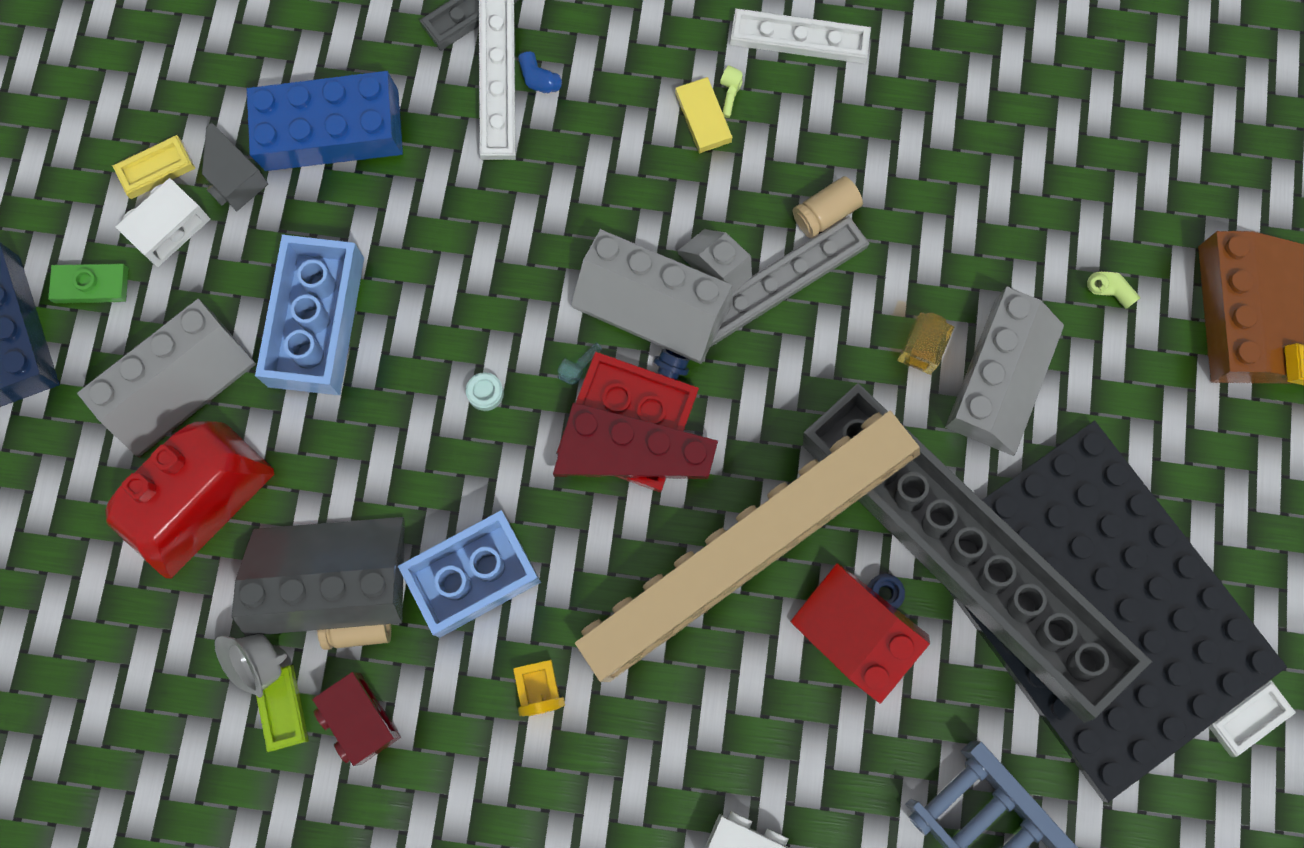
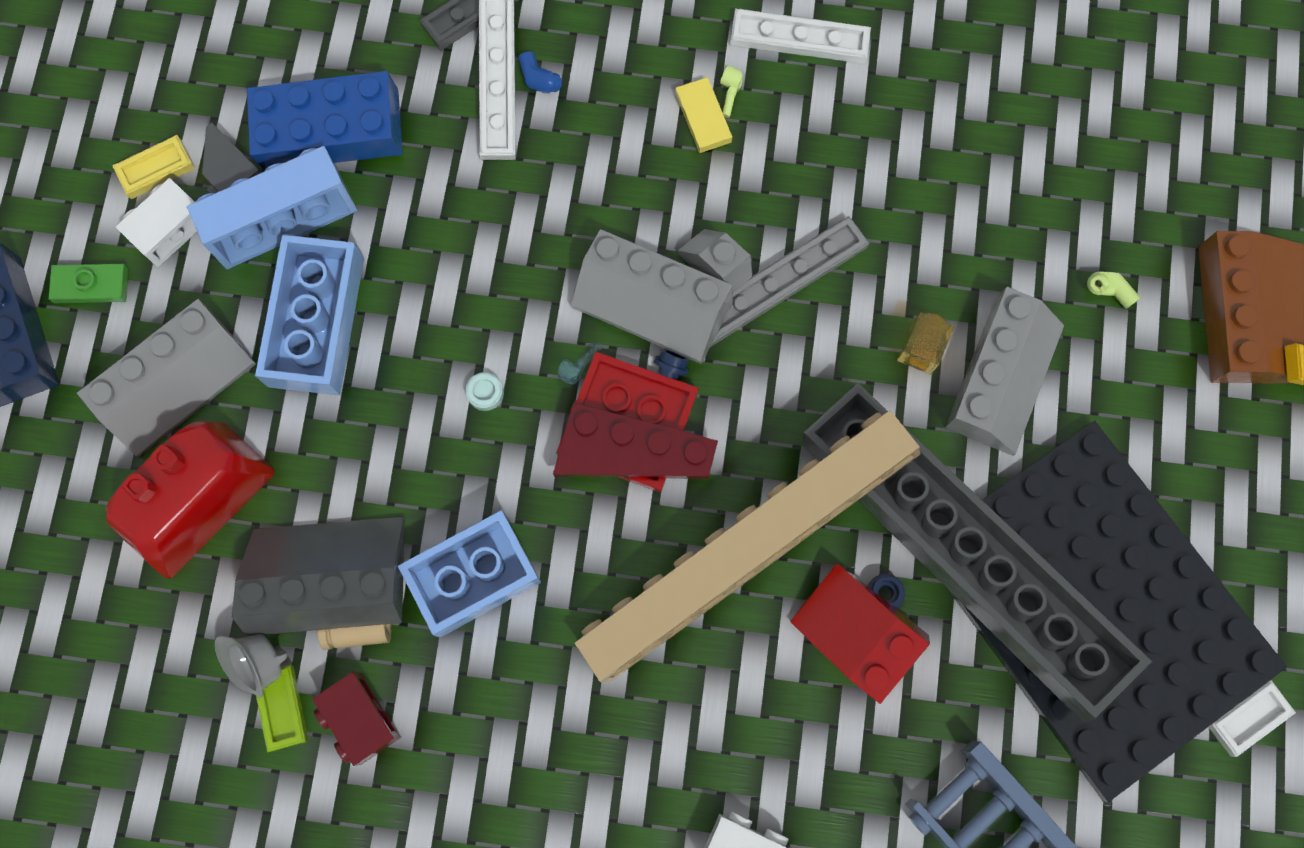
(281, 201): none -> light blue brick
(537, 689): yellow tile -> none
(827, 207): tan piece -> none

